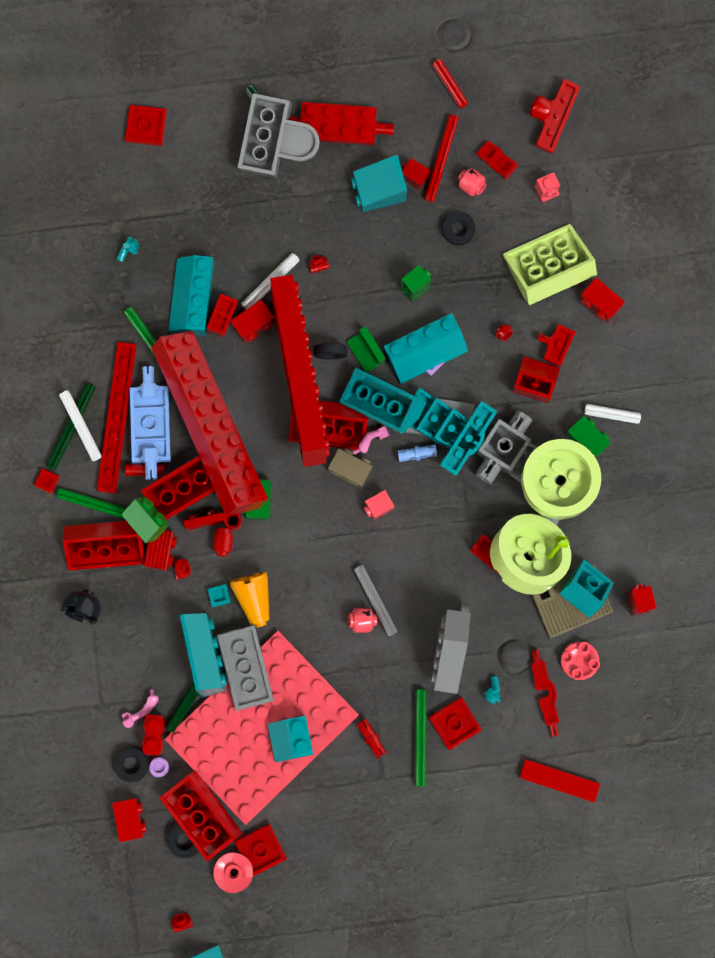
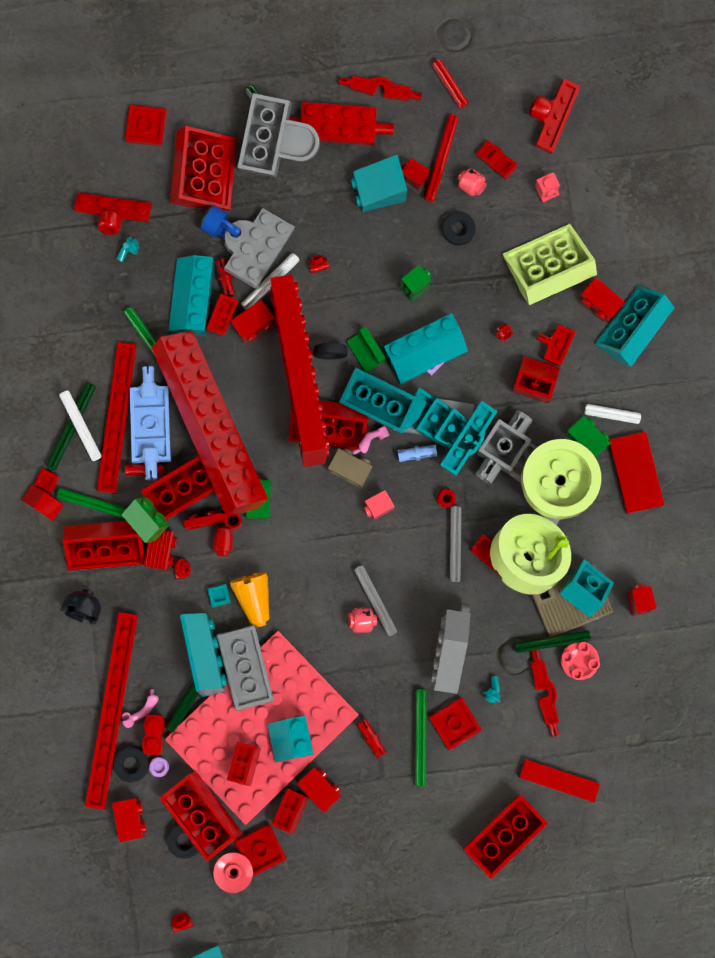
(42, 502): none -> red slope
(111, 711): none -> red plate
(112, 211): none -> red plate
(203, 169): none -> red slope
(225, 278): none -> red pin
(243, 764): none -> red hinge
(251, 244): none -> light grey plate
(290, 811): none -> red hinge
(319, 790): none -> red brick
(370, 86): none -> red piece
(448, 492): none -> red plate
(455, 544): none -> light grey axle
(505, 836): none -> red brick
(553, 641): none -> dark green axle
(635, 325): none -> teal slope
(636, 472): none -> red tile

